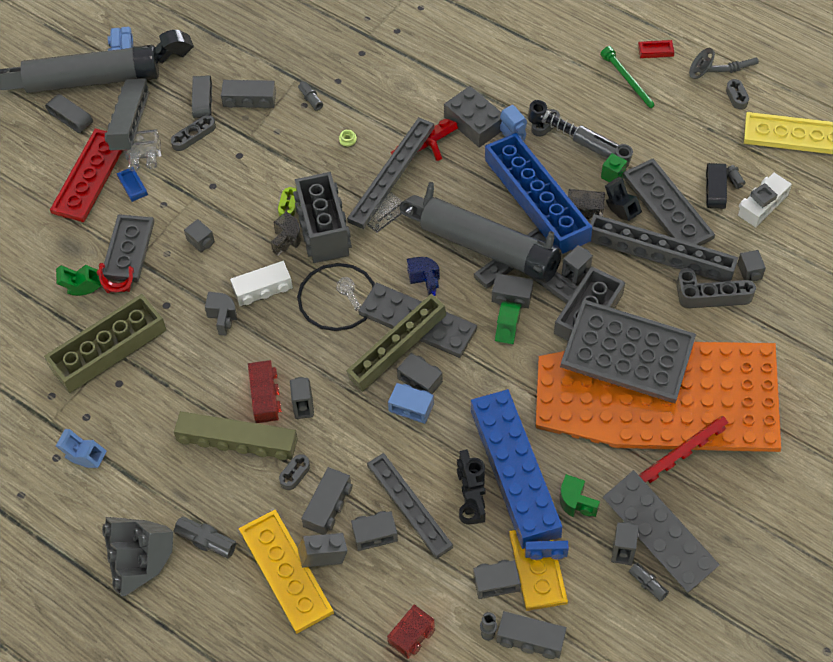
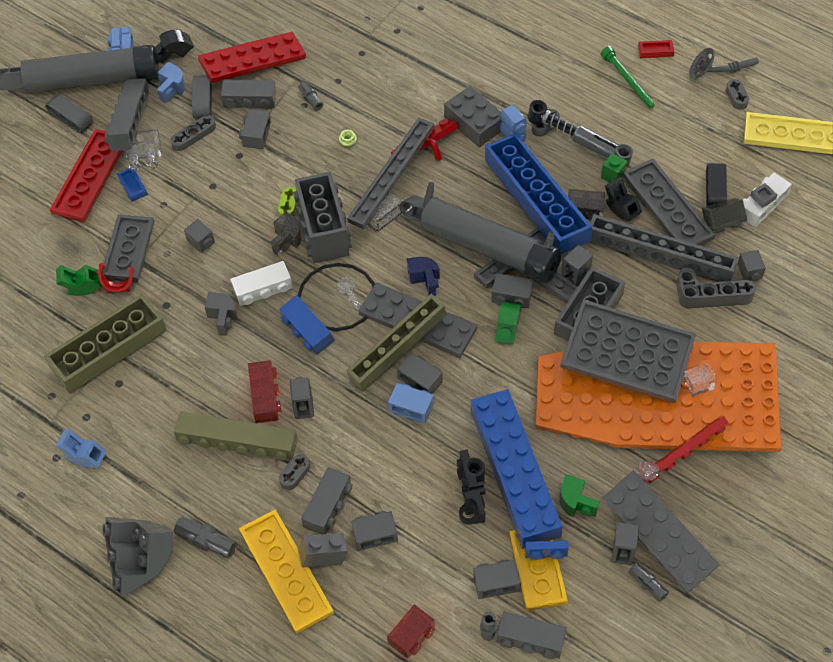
(171, 80): none -> medium blue brick
(251, 57): none -> red plate
(255, 128): none -> dark grey brick
(306, 325): none -> blue brick
(410, 506): dark grey plate -> none
(647, 469): none -> clear plate
(699, 379): none -> clear brick
(725, 214): none -> clear smoke brick
(735, 177): dark grey pin -> none

